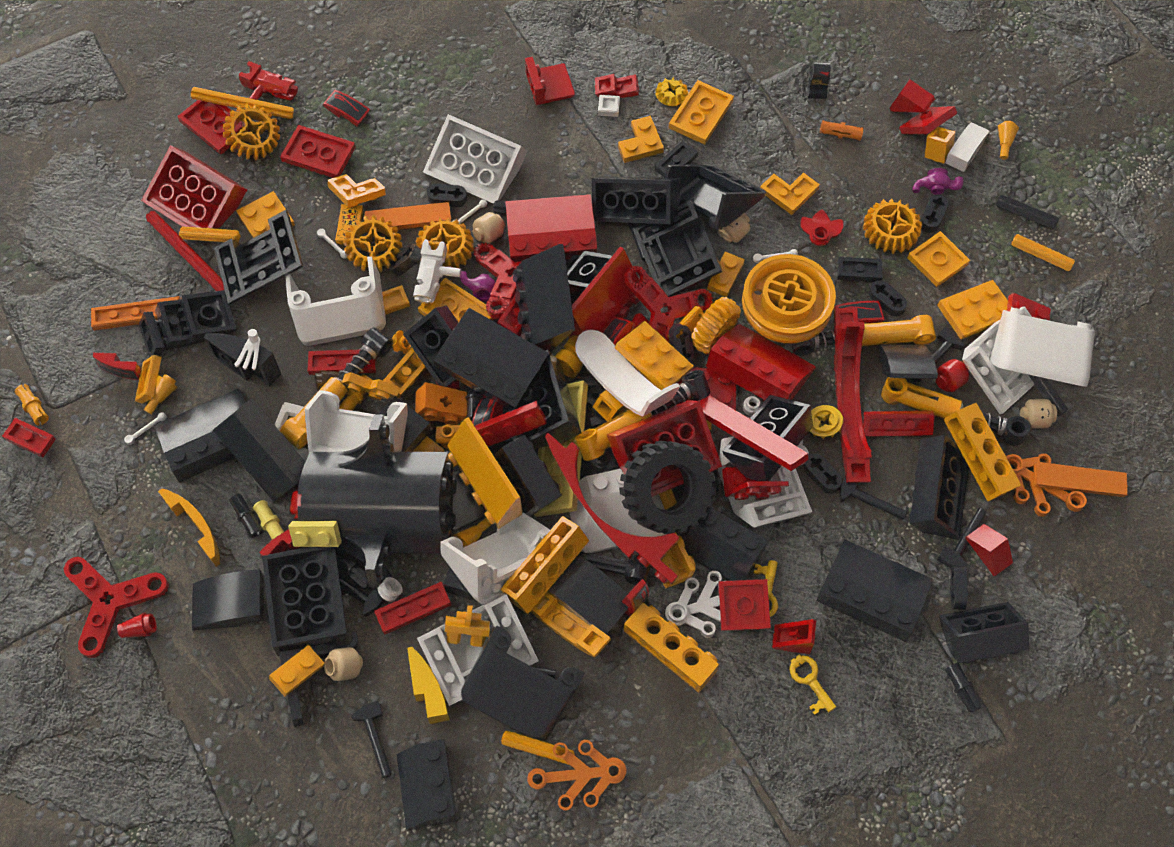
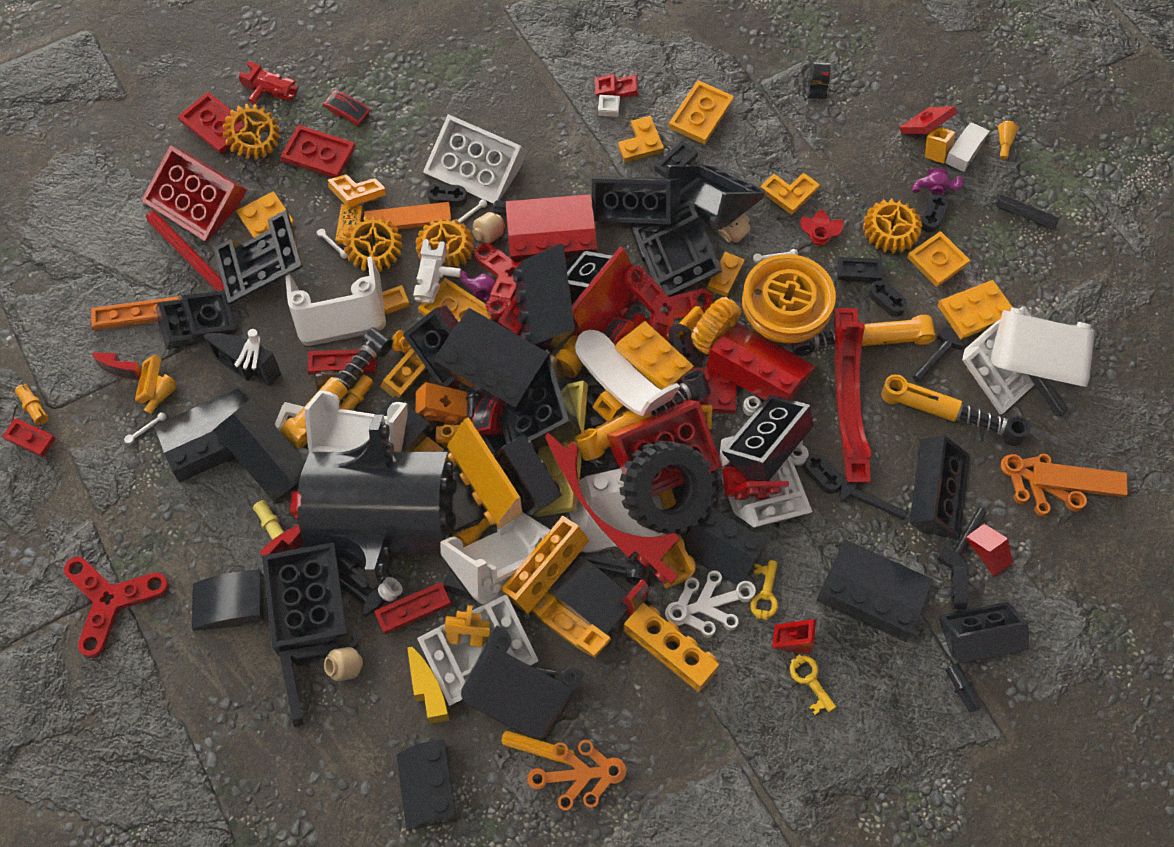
(138, 626): red cone -> none
(150, 332): black plate -> none
(178, 506): light orange slope -> none
(208, 234): light orange axle -> none
(235, 101): light orange axle -> none
(246, 516): black axle -> none
(296, 670): light orange plate -> none
(315, 533): light yellow plate -> none
(368, 714): black piece -> none
(377, 388): light orange plate -> none
(406, 259): black beam -> none
(511, 424): red plate -> none
(549, 82): red bracket -> none
(668, 98): yellow gear -> none
(744, 605): red plate -> none
(753, 434): tile -> none
(822, 413): yellow gear -> none
(841, 130): orange pin -> none
(868, 311): slope -> none
(898, 423): red plate -> none
(907, 361): black slope -> none
(912, 99): red slope -> none
(952, 375): red head -> none
(982, 452): light orange brick -> none
(1035, 309): red plate -> none
(1039, 413): tan head -> none
(1043, 252): light orange axle -> none

